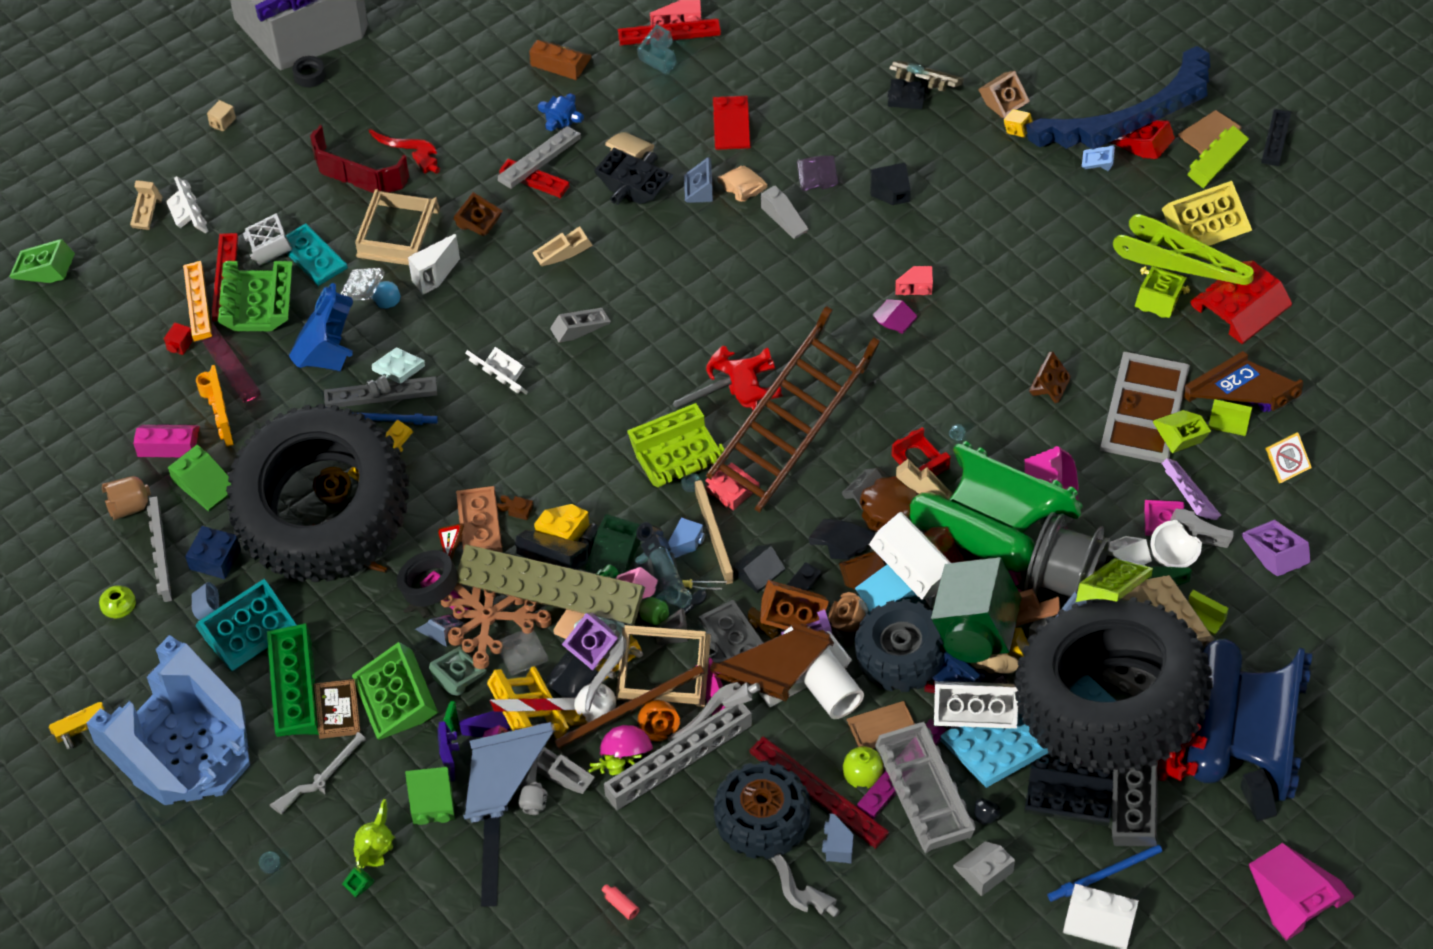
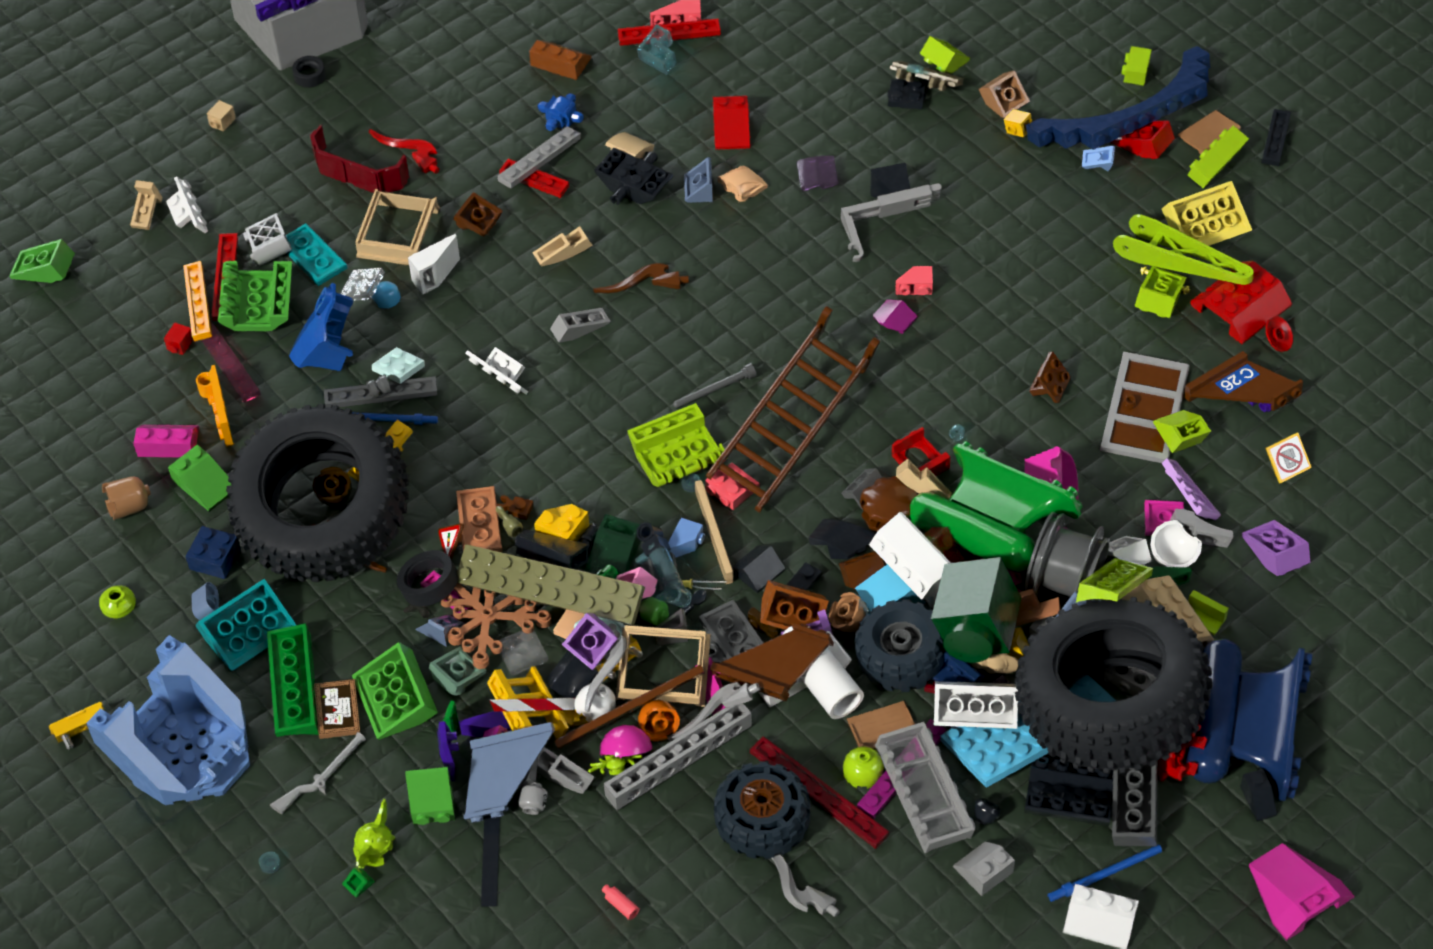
(158, 543): light grey plate -> none
(511, 525): none -> olive piece
(654, 270): none -> reddish brown piece
(743, 375): red animal -> none
(781, 210): light grey slope -> none
(839, 842): sand blue slope -> none
(886, 206): none -> light grey hinge
(943, 55): none -> lime slope
(1137, 65): none -> lime brick
(1229, 417): lime panel -> none
(1279, 334): none -> red dish

